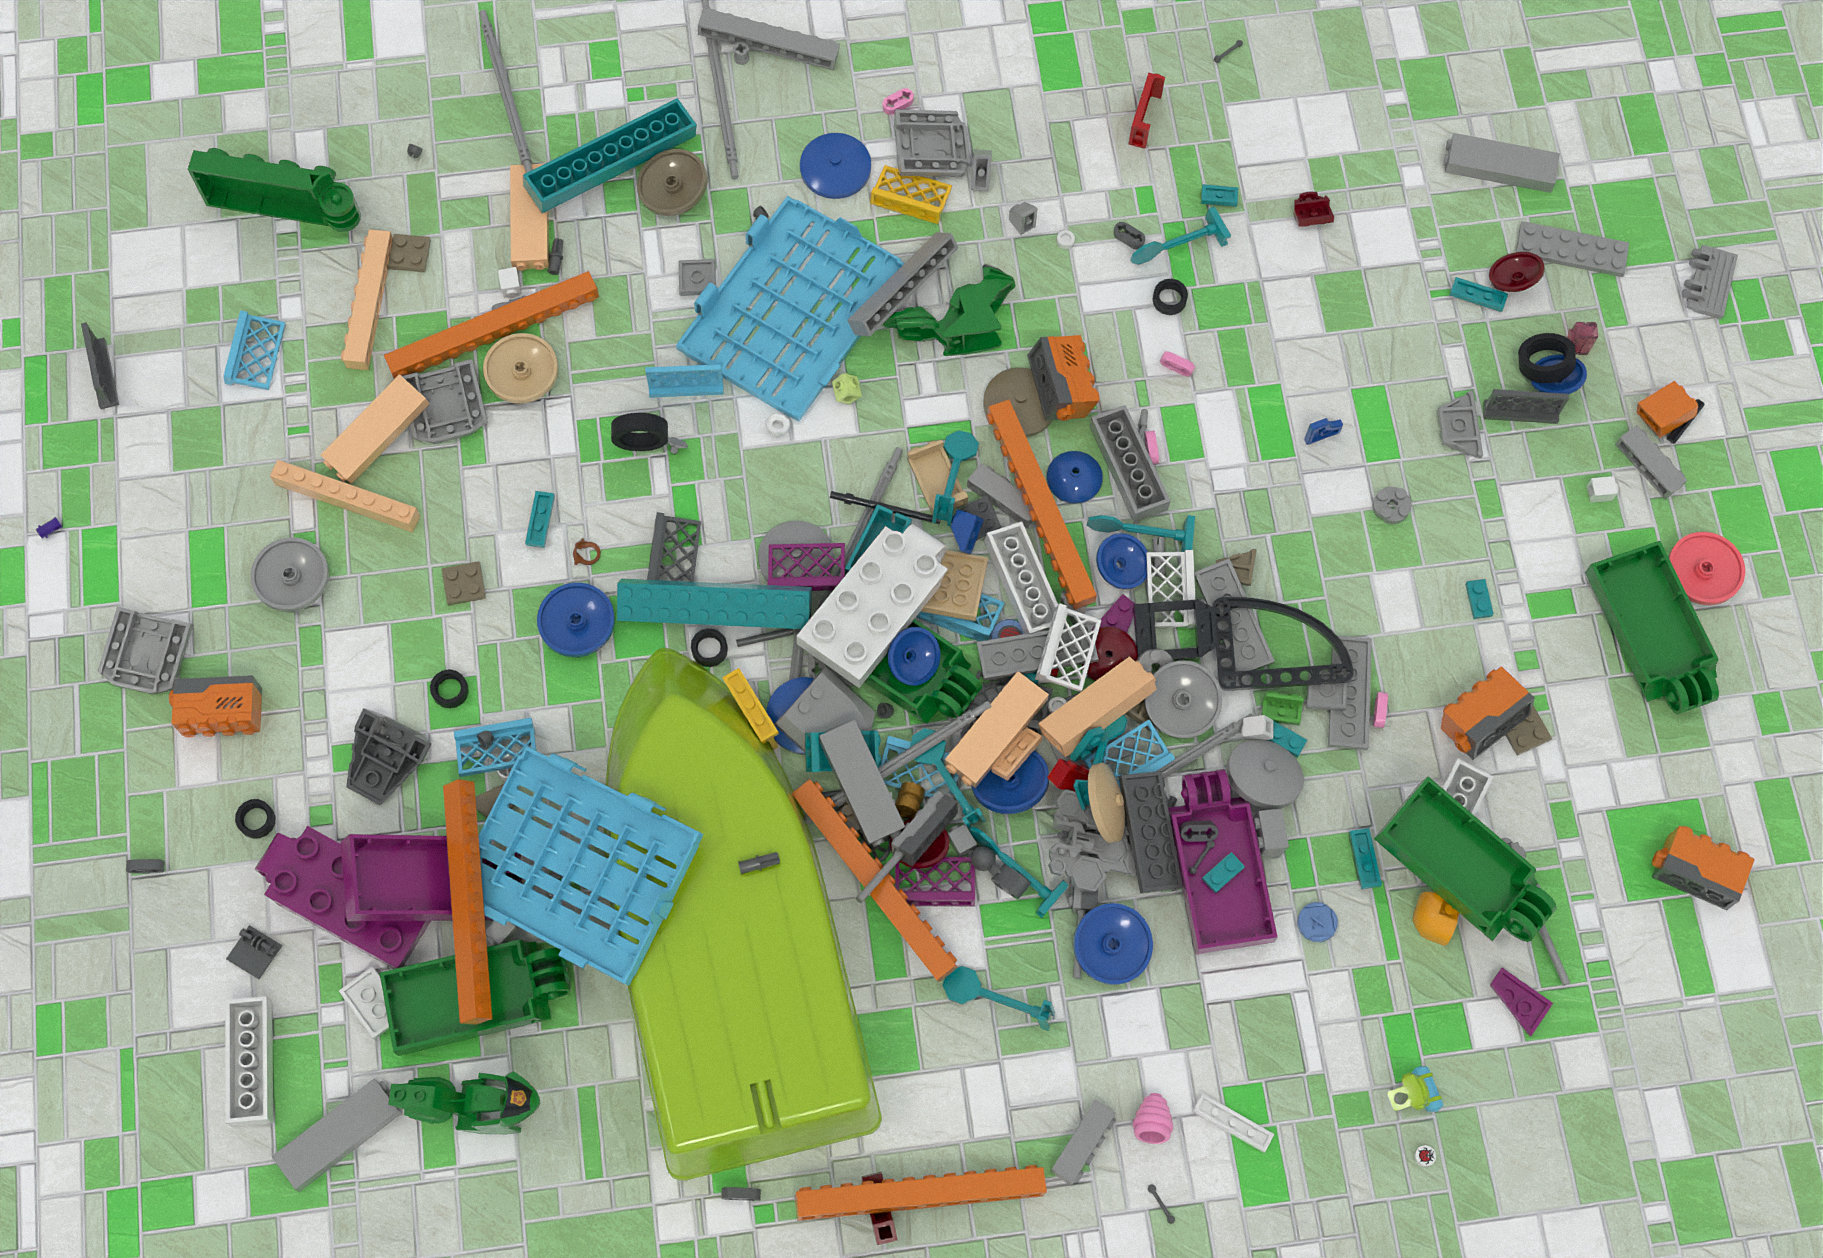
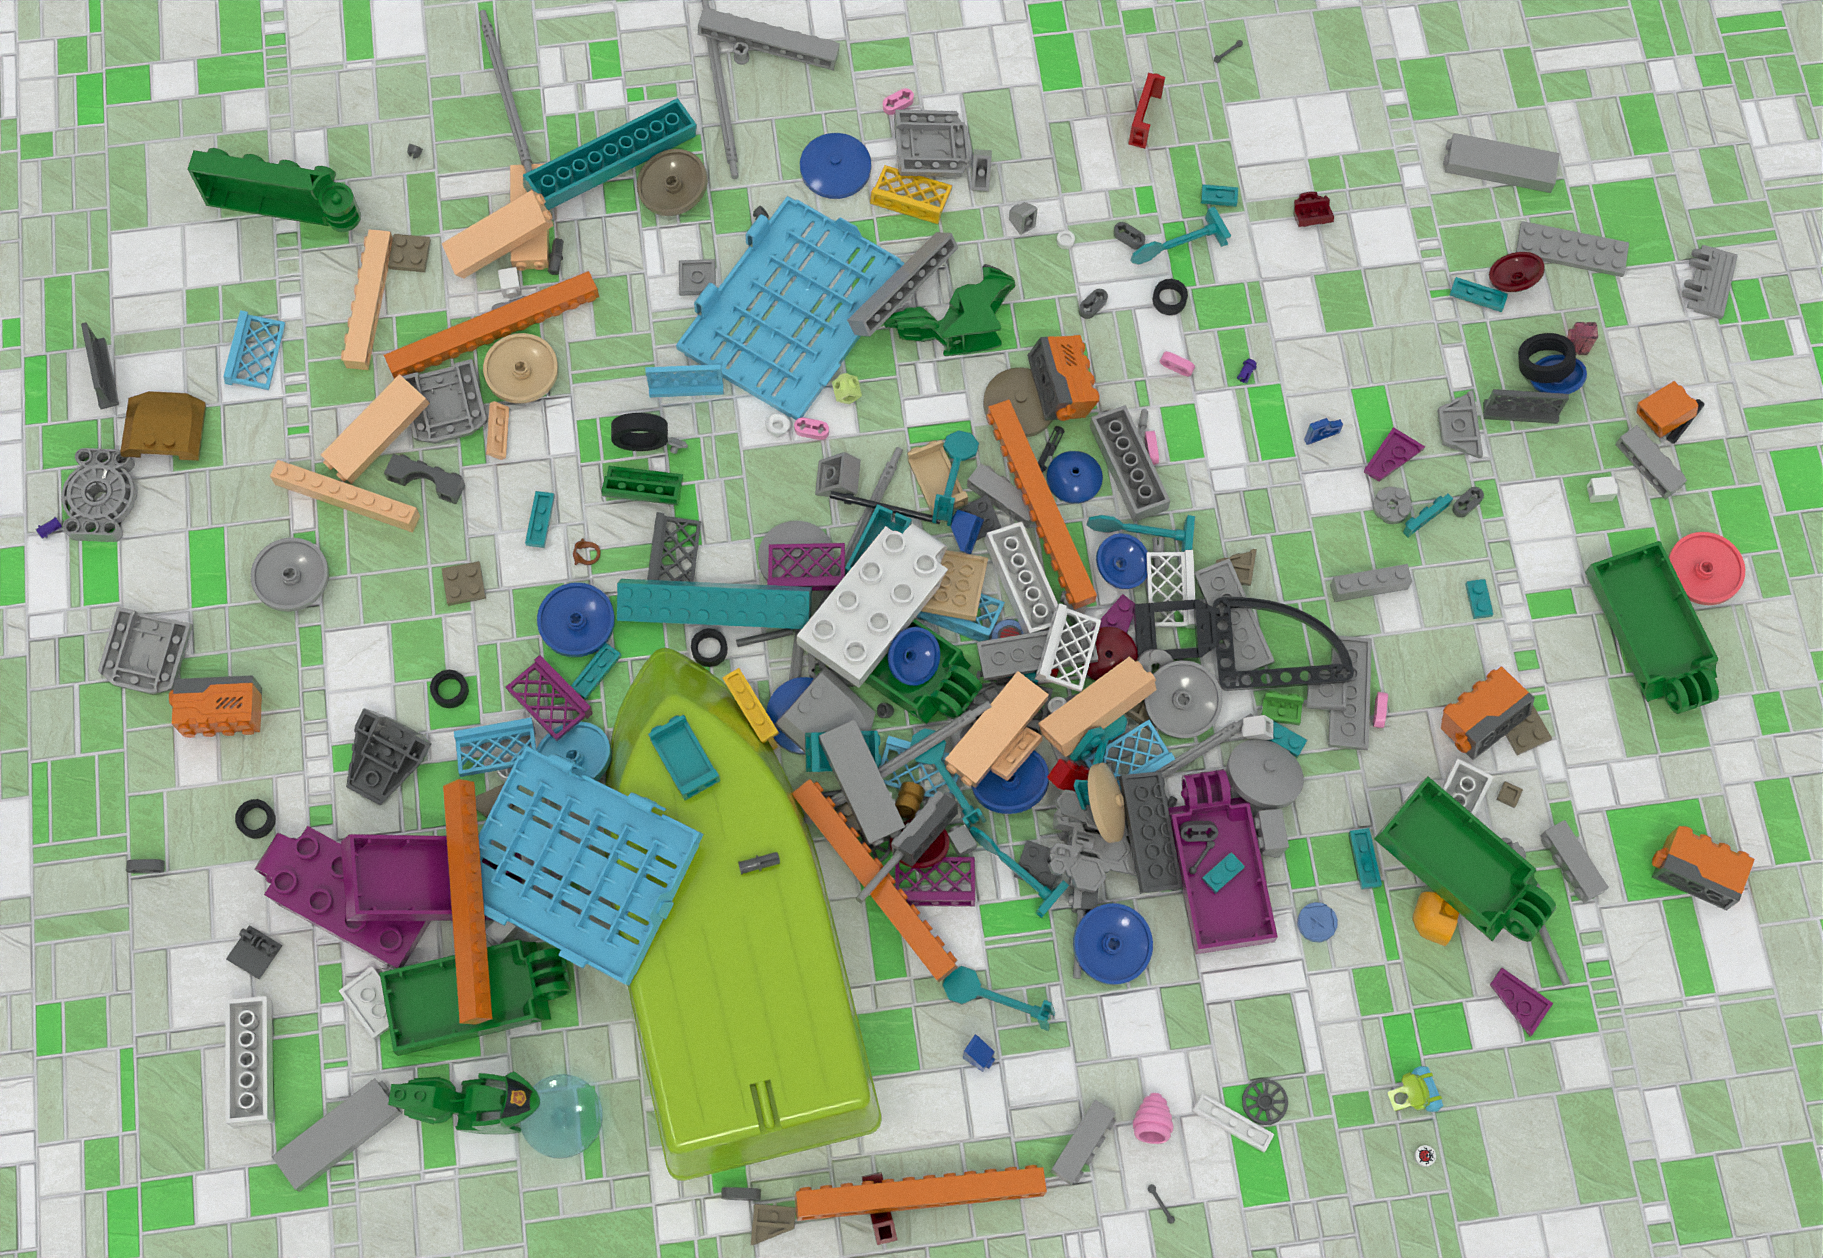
(87, 481): none -> light grey piece
(163, 425): none -> pearl gold wedge
(403, 470): none -> dark grey arch
(485, 738): dark grey hinge -> none
(497, 430): none -> light nougat plate
(498, 234): none -> light nougat brick
(564, 691): none -> magenta fence
(566, 1117): none -> clear light blue dish
(583, 745): none -> medium azure dish
(596, 671): none -> teal plate
(642, 485): none -> green brick
(683, 757): none -> teal panel
(771, 1221): none -> dark tan wing
(811, 428): none -> bright pink beam
(838, 474): none -> light grey slope
(979, 1053): none -> blue slope
(1003, 876): dark grey beam -> none
(1035, 861): none -> dark grey hinge
(1050, 447): none -> black piece
(1095, 306): none -> dark grey beam
(1246, 371): none -> dark purple pin
(1264, 1102): none -> dark grey wheel
(1371, 583): none -> light grey brick
(1392, 454): none -> magenta wing
(1427, 514): none -> teal plate
(1465, 499): none -> dark grey beam
(1509, 794): none -> dark tan tile
(1574, 862): none -> light grey brick

